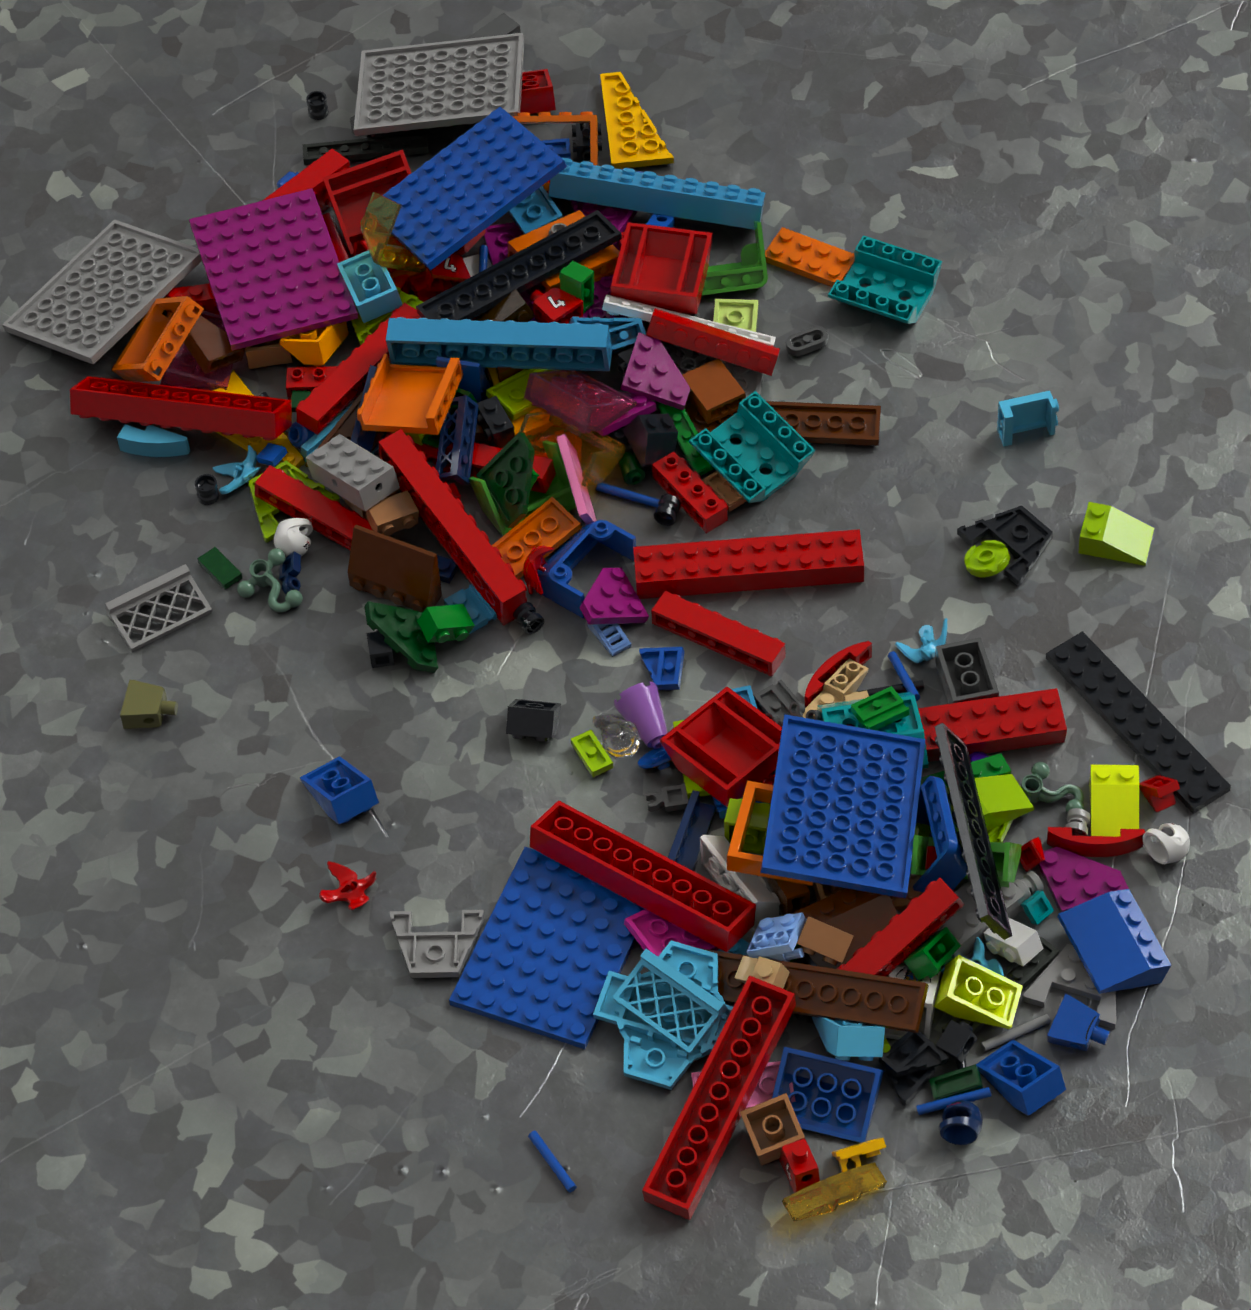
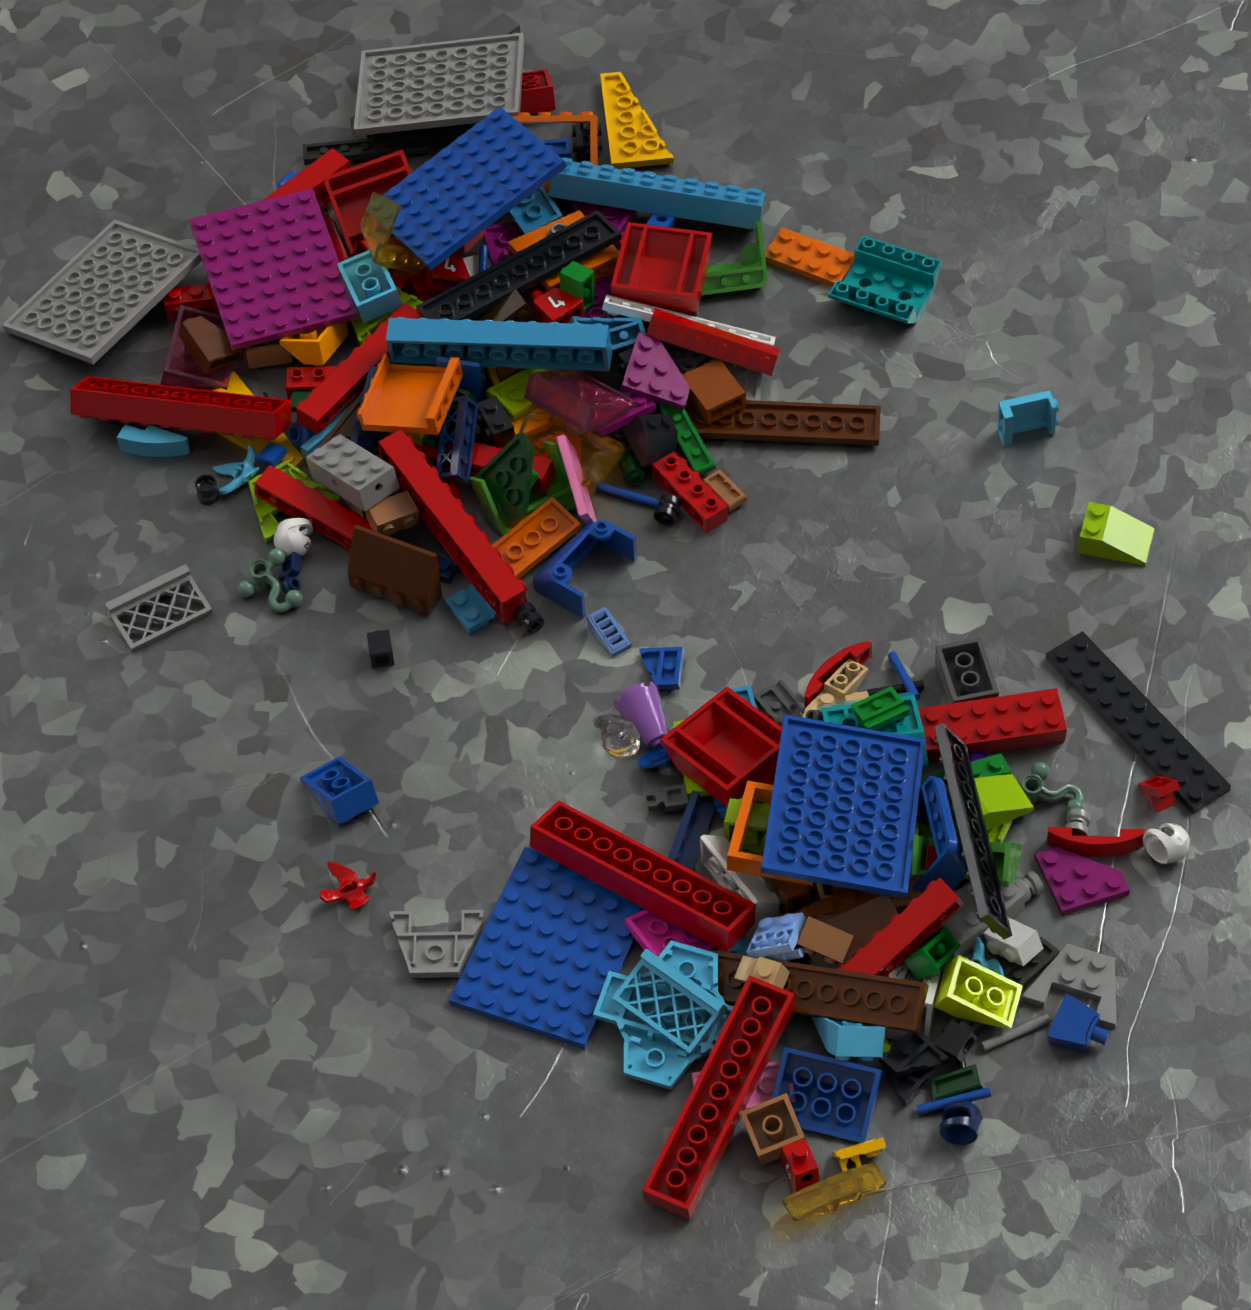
(145, 705): olive torso -> none
(157, 339): orange window -> none
(219, 568): dark green tile -> none
(317, 105): black wheel -> none
(403, 634): dark green plate -> none
(445, 623): green brick -> none
(532, 563): red animal -> none
(532, 719): black slope -> none
(552, 1161): blue bar -> none
(592, 753): lime plate -> none
(613, 600): magenta plate -> none
(718, 633): red brick -> none
(737, 313): yellowish green plate -> none
(749, 564): red brick -> none
(765, 443): teal slope -> none
(804, 341): dark grey plate -> none
(927, 650): medium azure animal -> none
(987, 558): lime tile -> none
(1021, 534): black wing -> none
(1022, 1076): blue slope -> none
(1031, 854): red slope -> none
(1037, 907): teal plate -> none
(1113, 799): neon yellow slope -> none
(1115, 942): blue slope -> none

